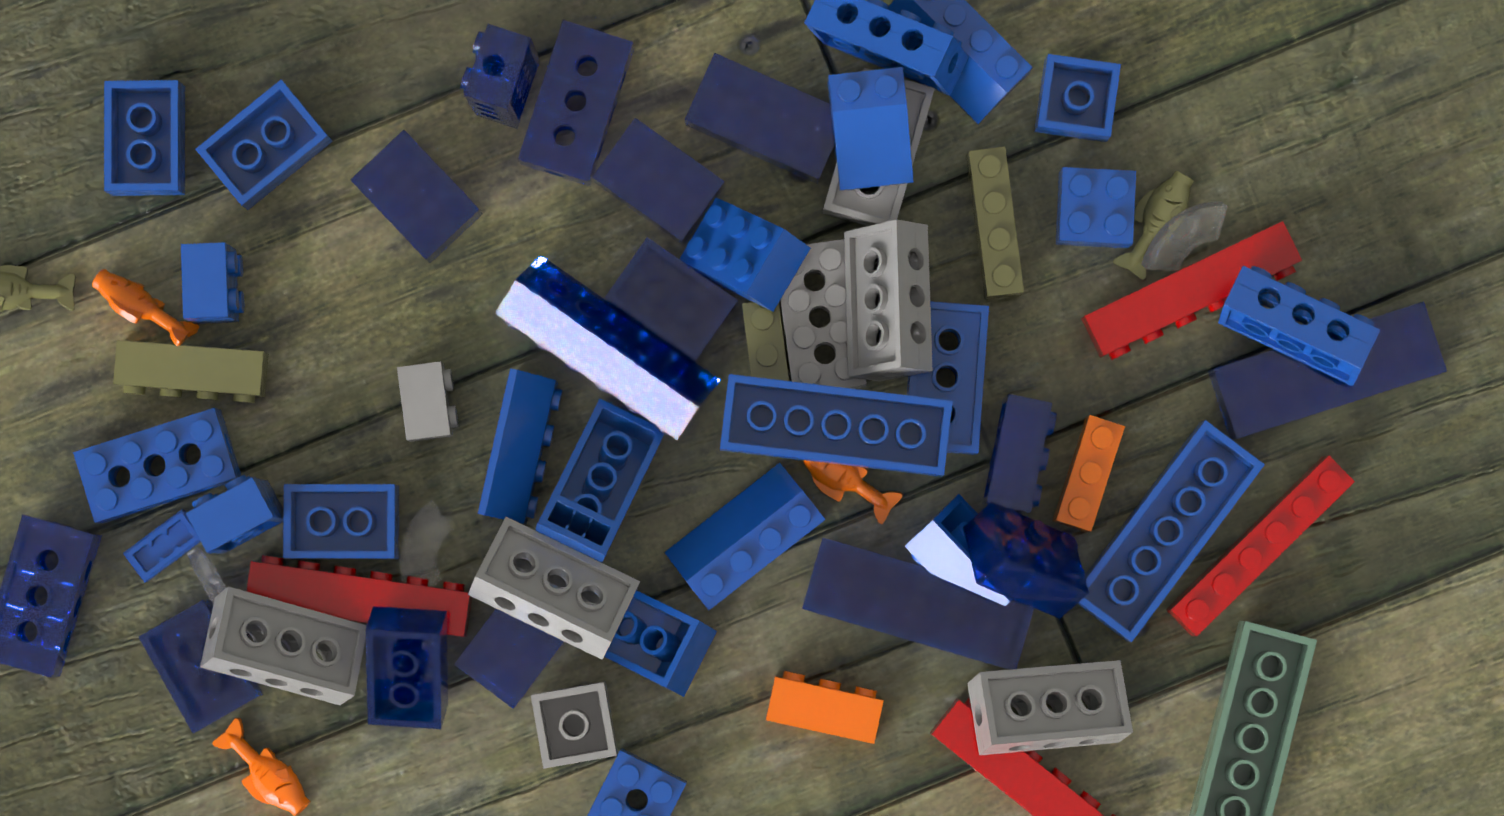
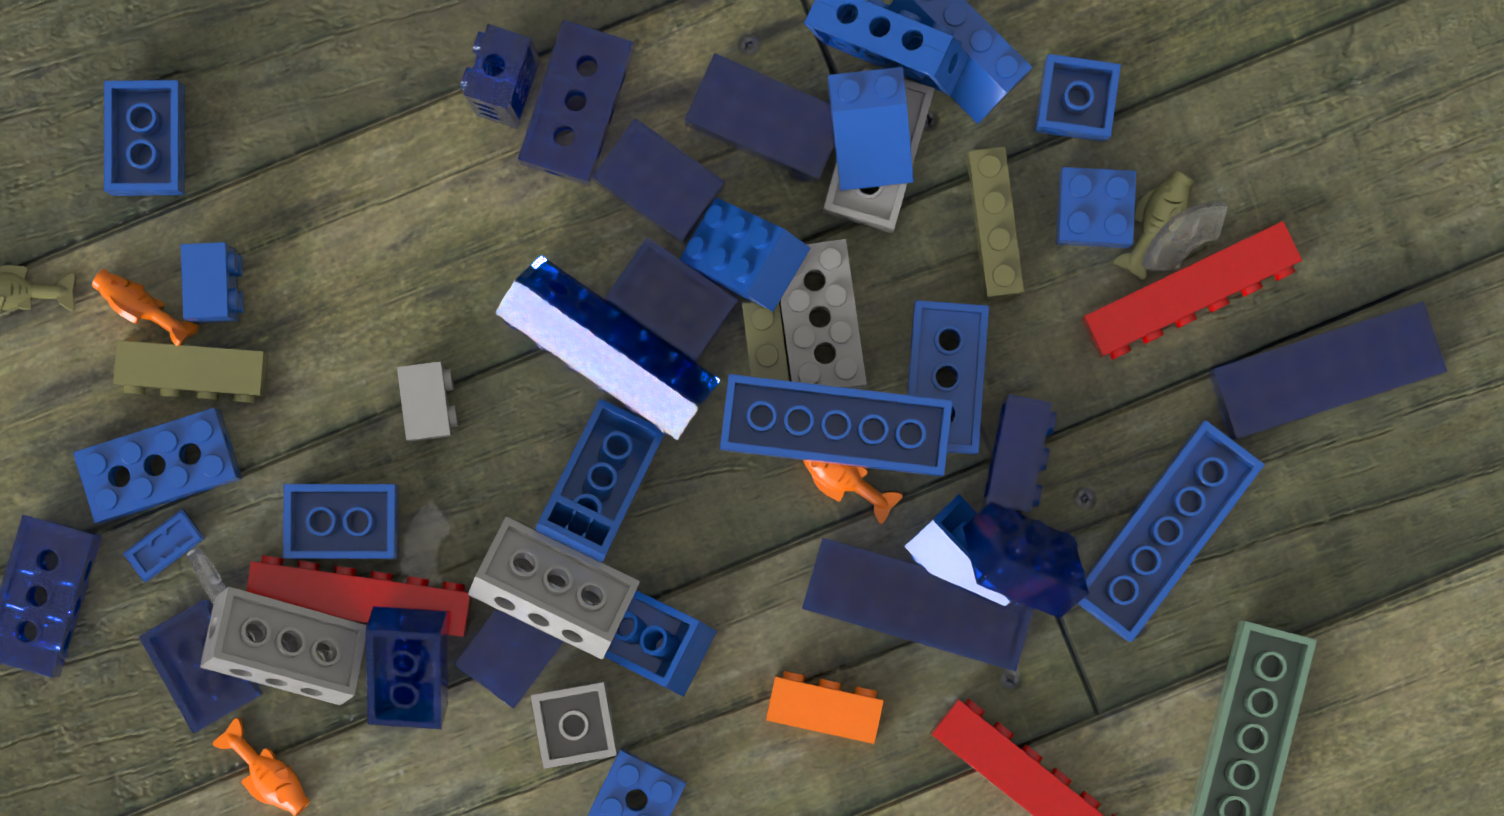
(236, 515): blue brick -> none
(264, 145): blue brick -> none
(416, 196): clear blue brick -> none
(518, 447): blue slope -> none
(744, 536): blue slope -> none
(888, 300): light grey brick -> none
(1061, 687): light grey brick -> none
(1088, 473): orange brick -> none
(1260, 545): red brick -> none
(1280, 331): blue brick -> none

